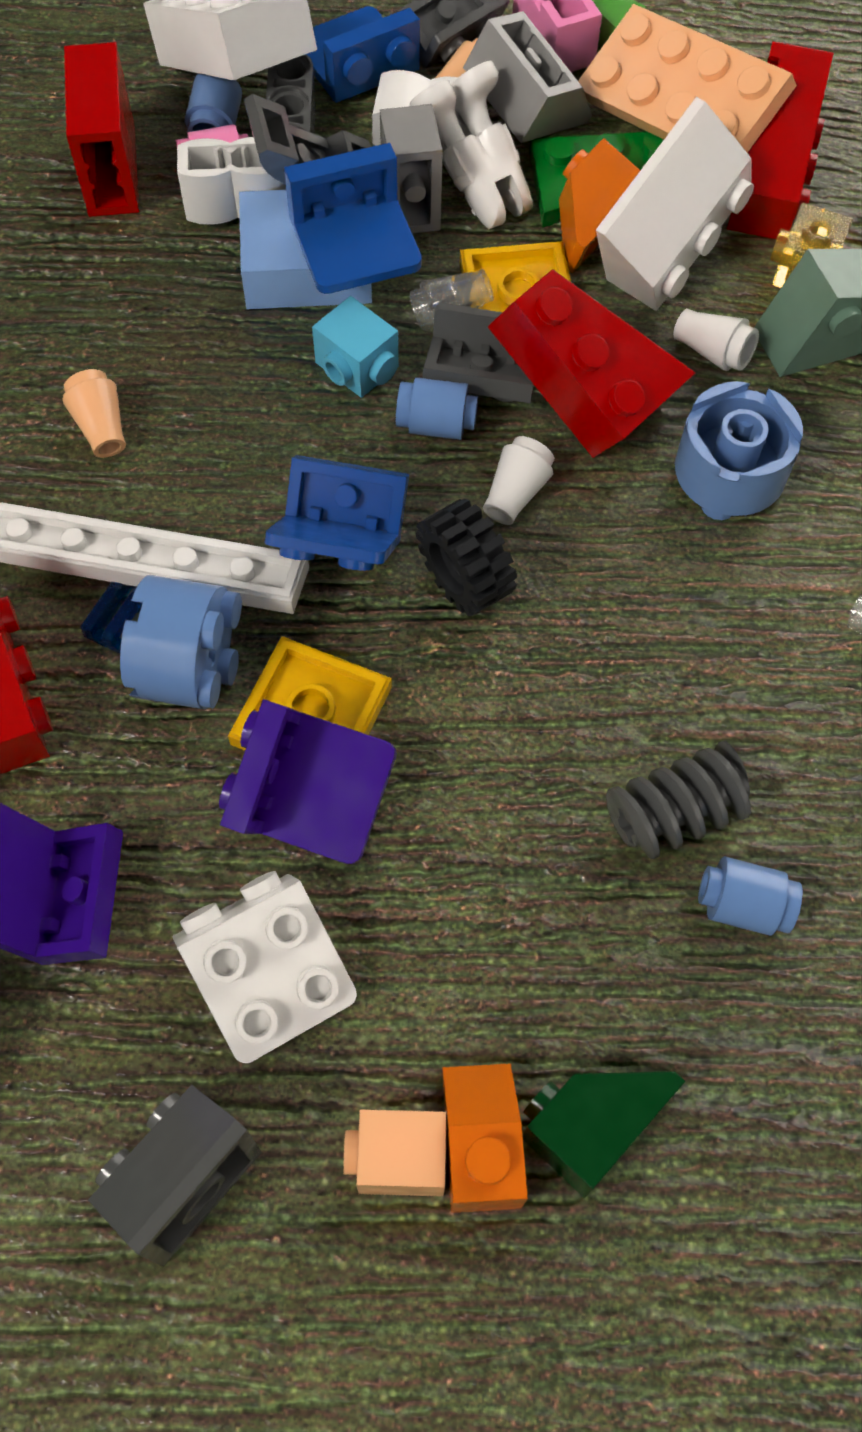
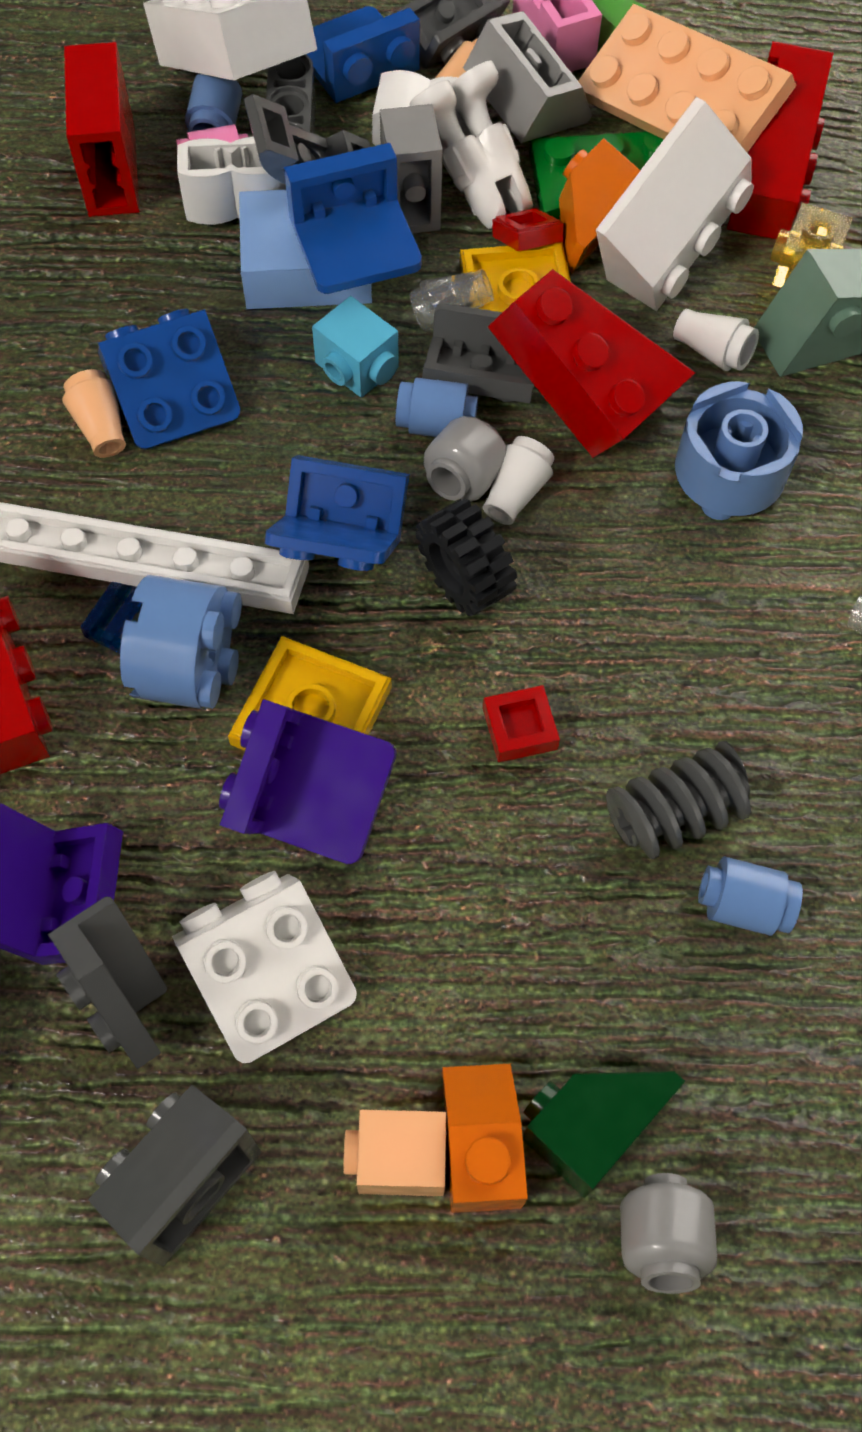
(113, 974): none -> dark grey bracket
(169, 378): none -> blue bracket
(464, 459): none -> light grey head
(520, 723): none -> red plate
(527, 229): none -> red tile
(668, 1234): none -> light grey head

